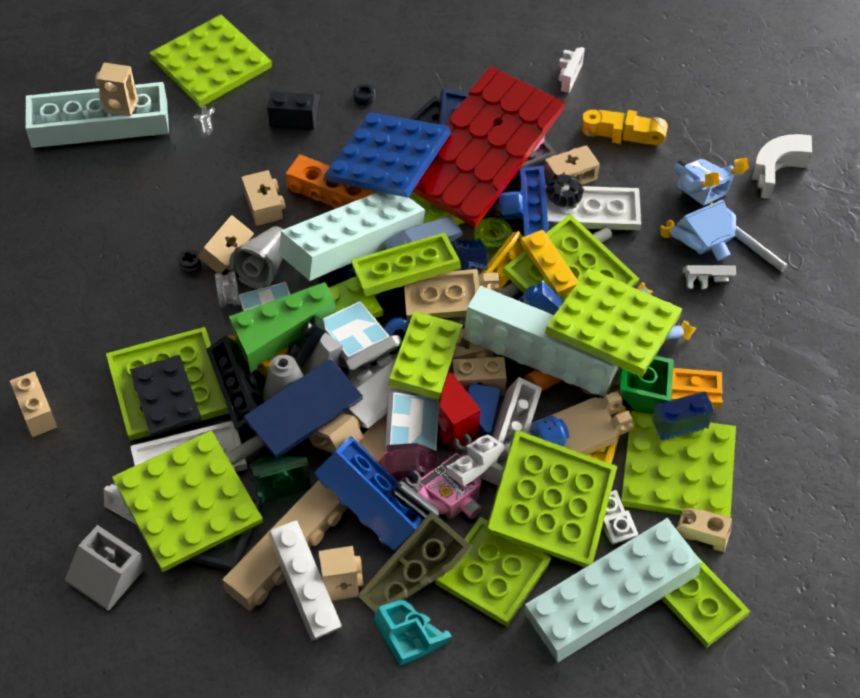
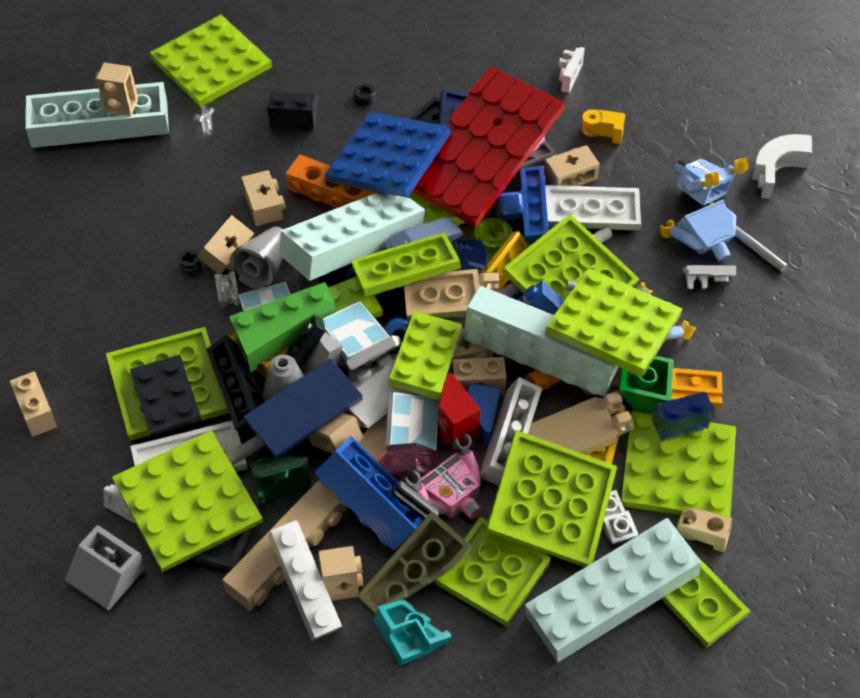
(480, 457): white slope -> none
(549, 262): yellow plate -> none
(550, 430): blue head -> none
(569, 198): black gear -> none
(644, 129): yellow leg -> none

